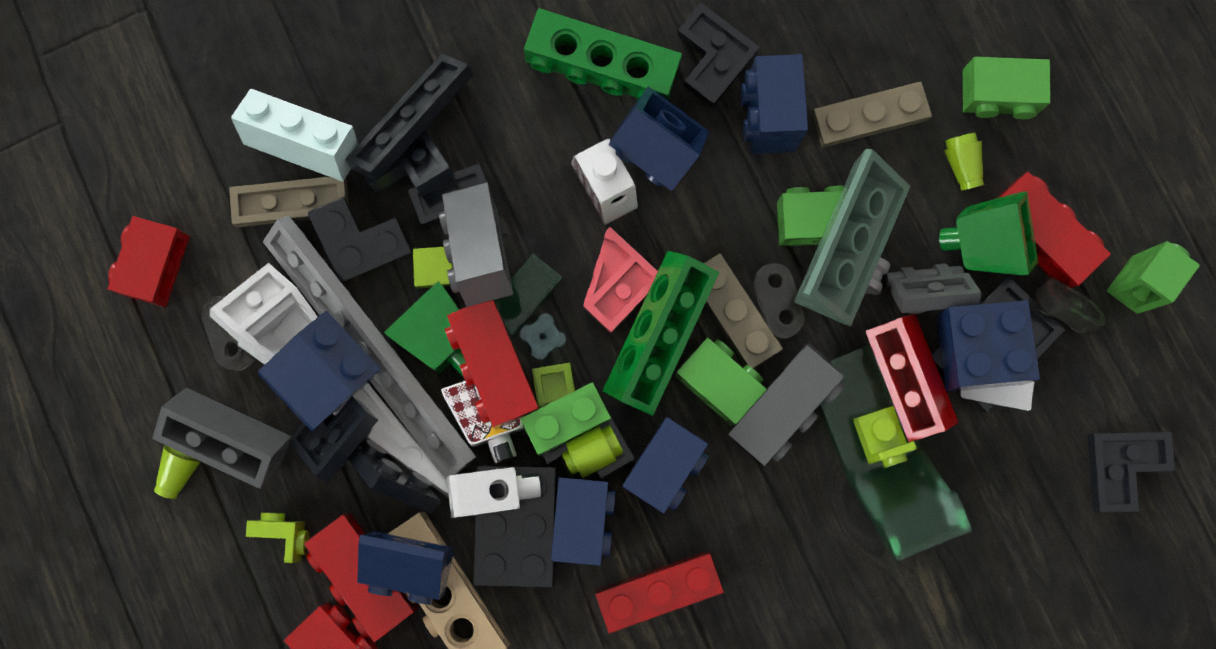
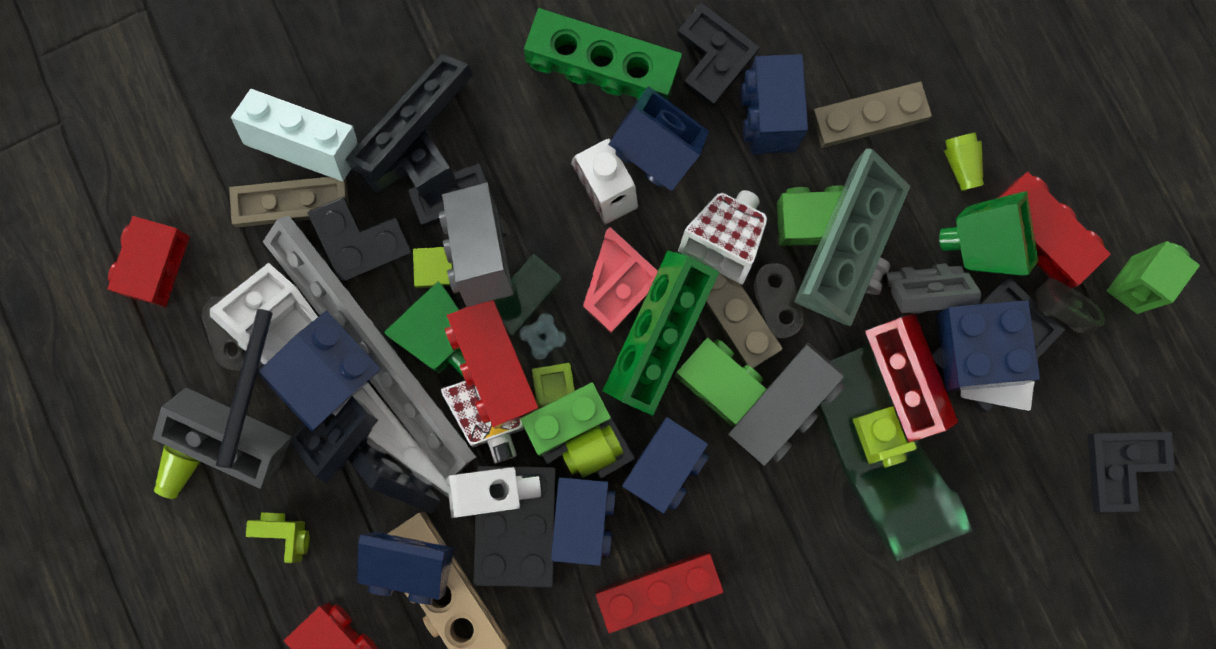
(244, 389): none -> black bar
(336, 554): red brick -> none
(726, 235): none -> white torso
(1006, 86): bright green brick -> none

